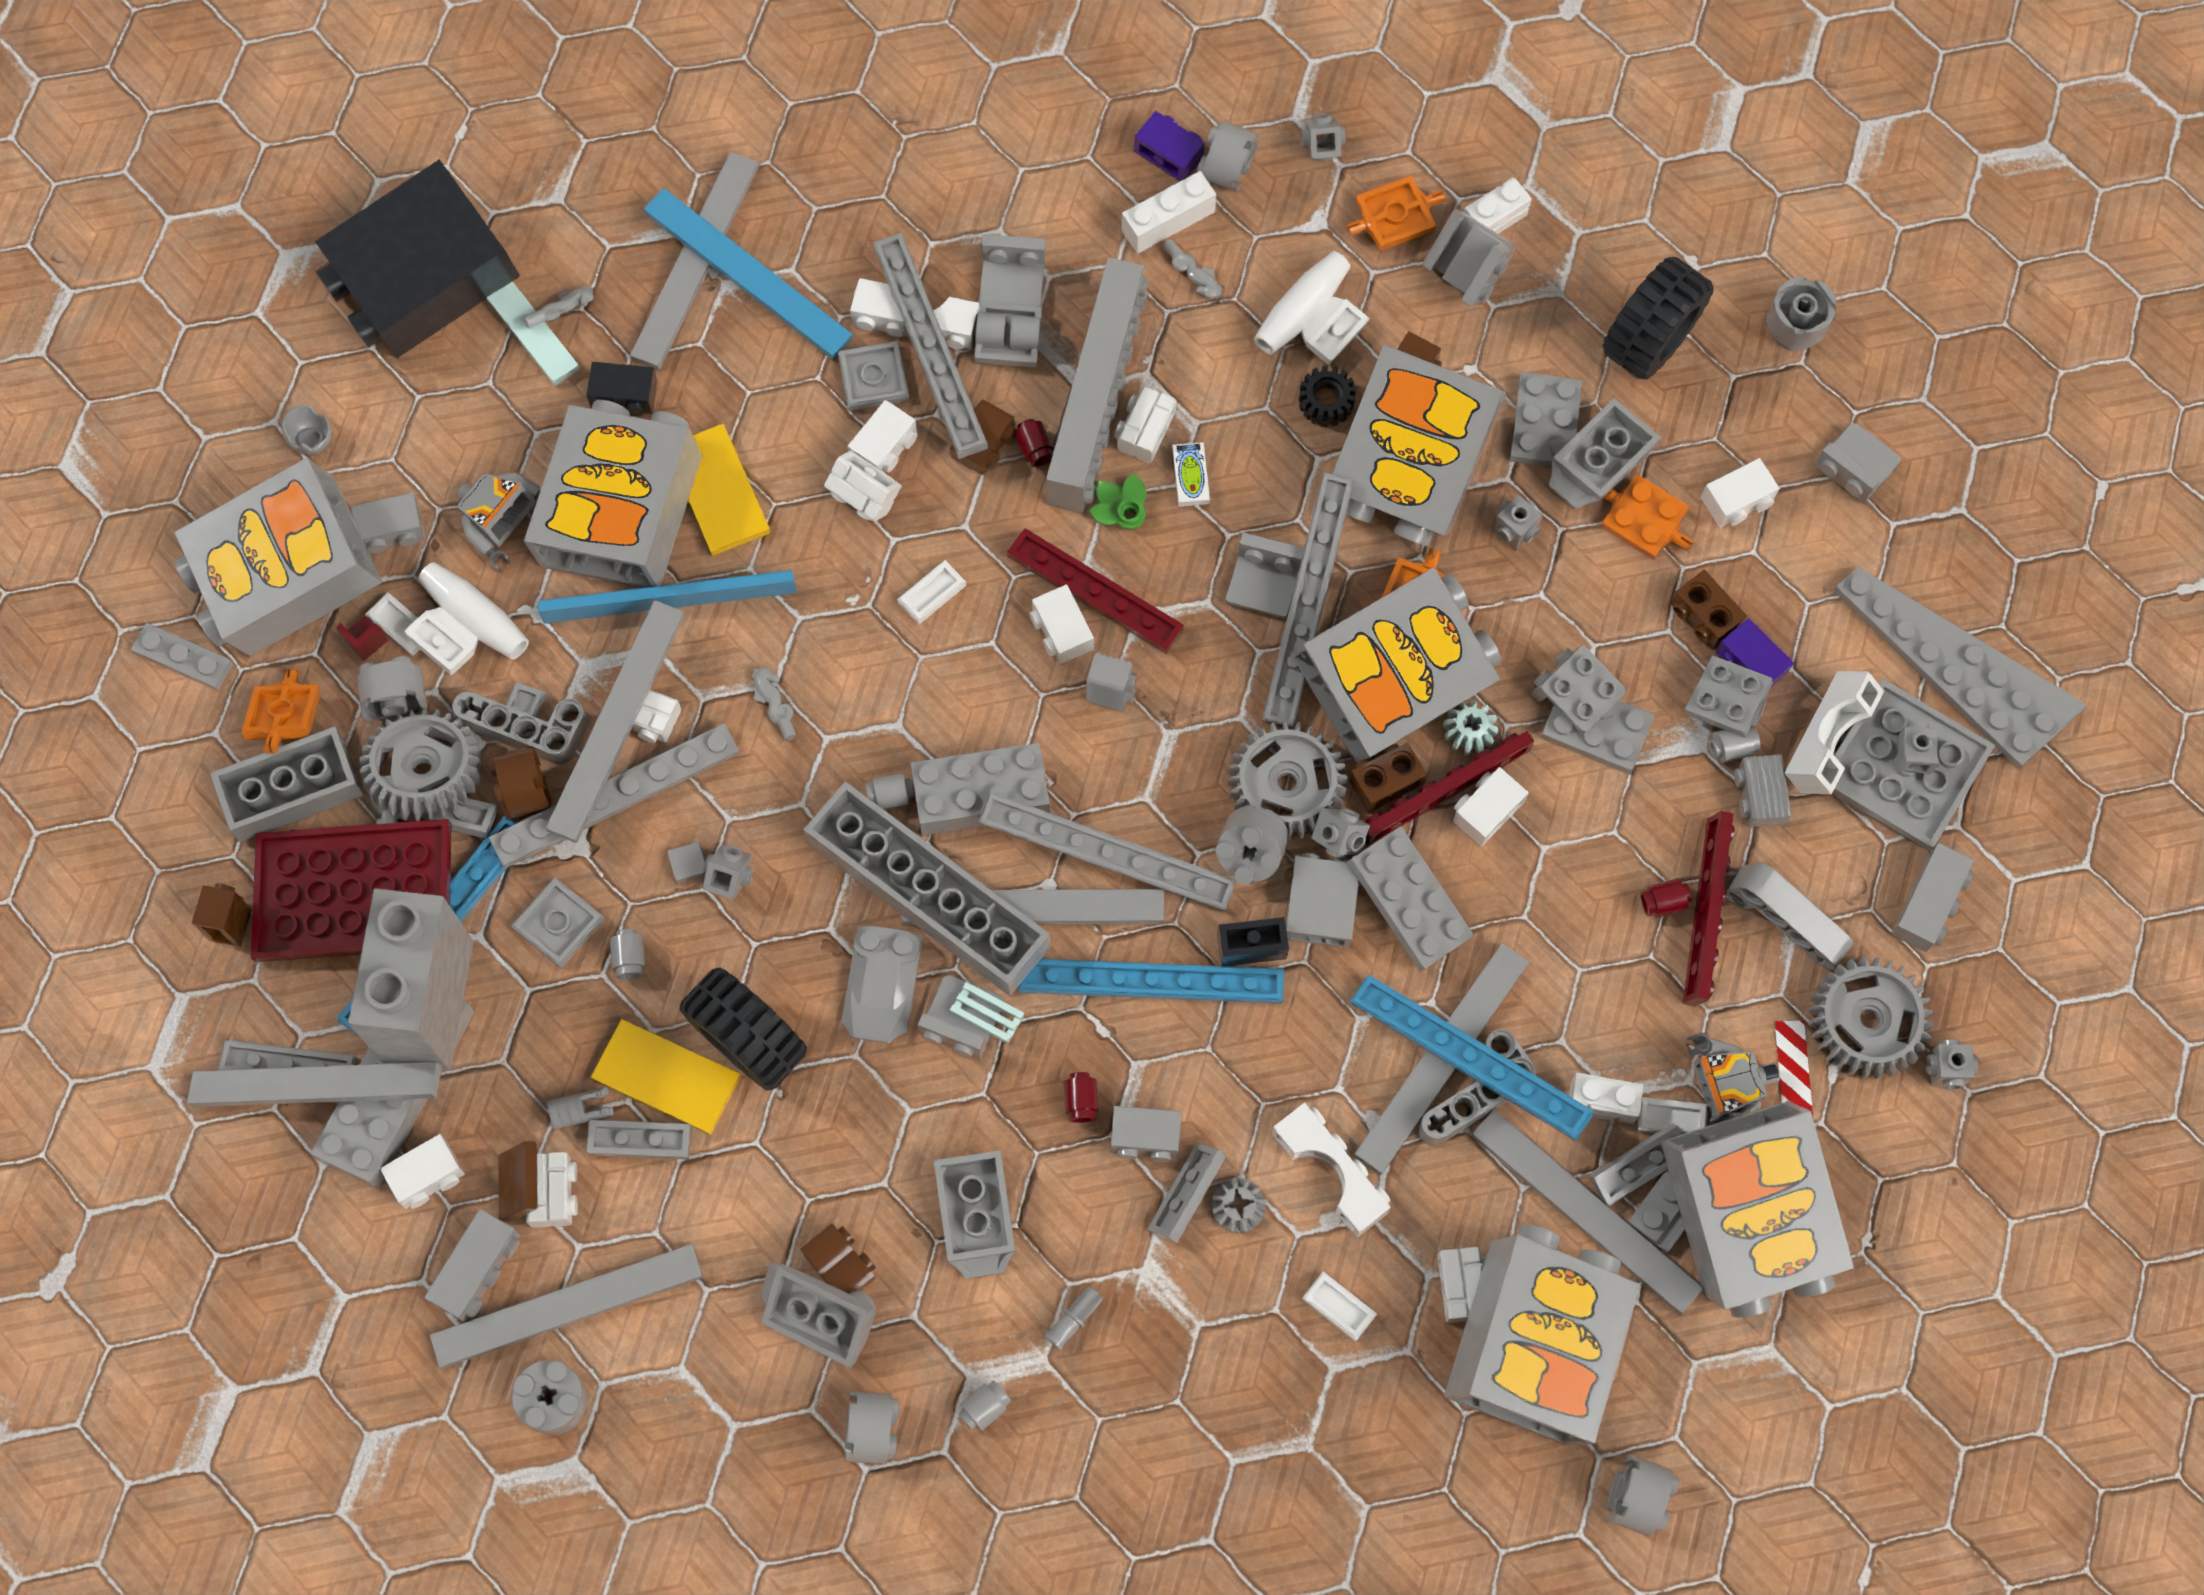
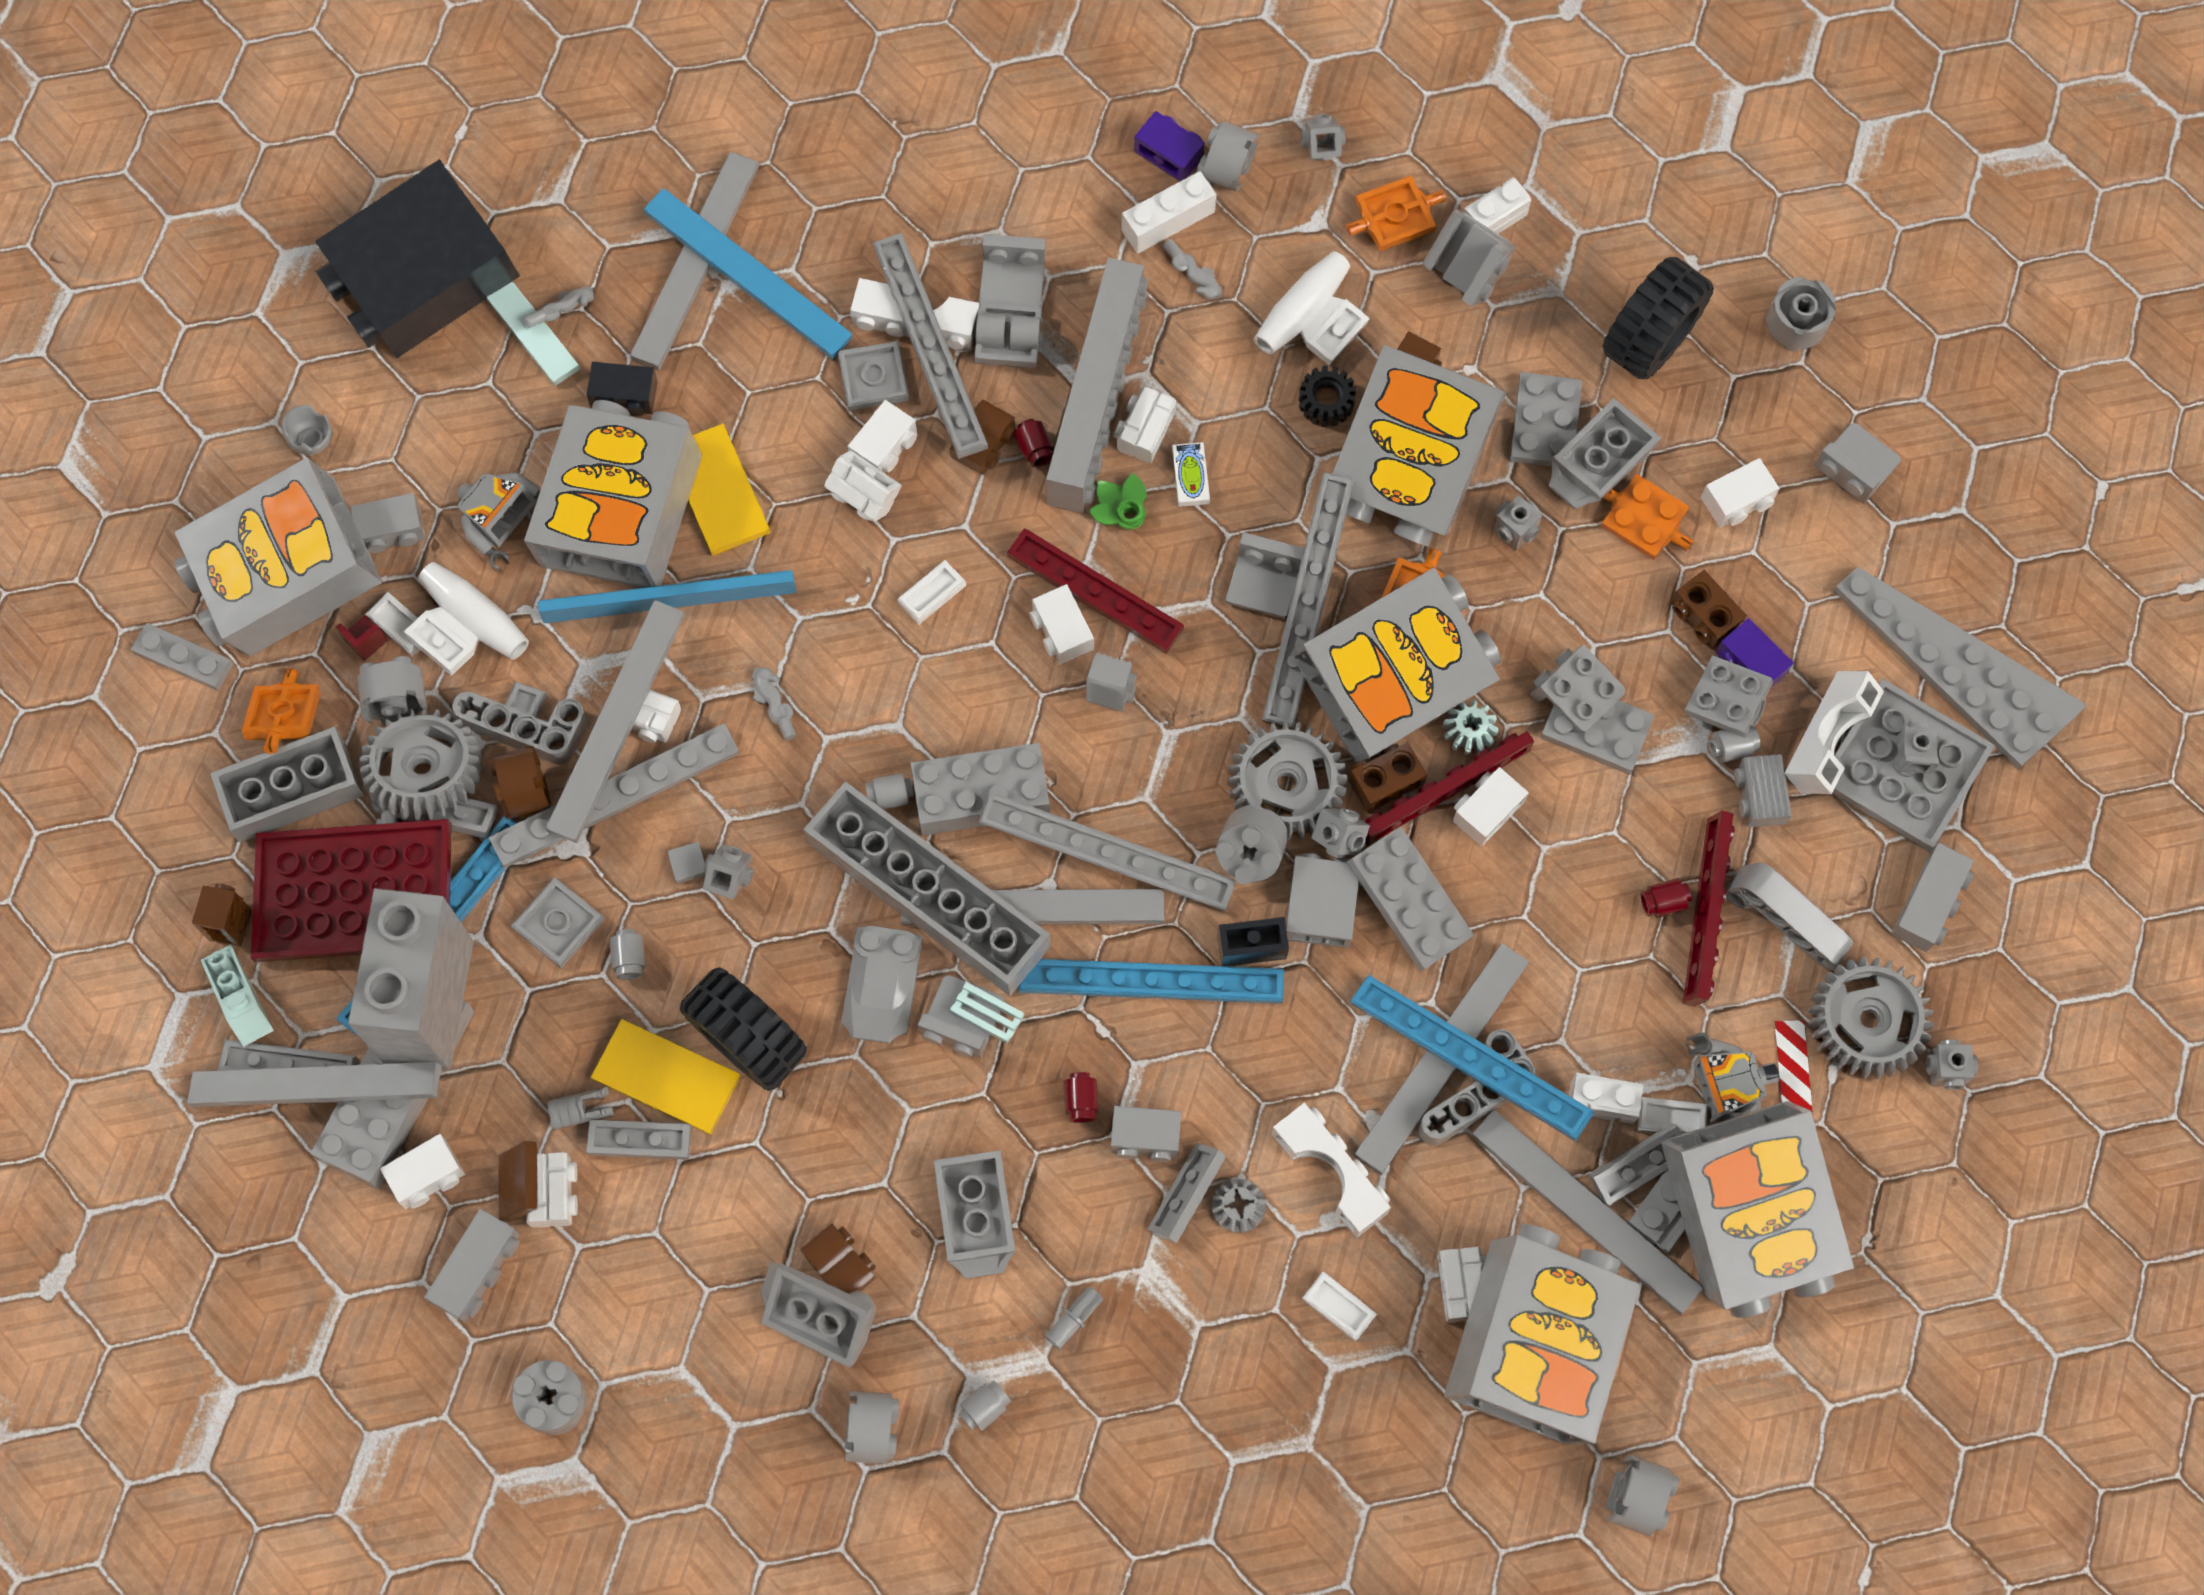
(236, 996): none -> light aqua slope
(566, 1306): light grey tile -> none

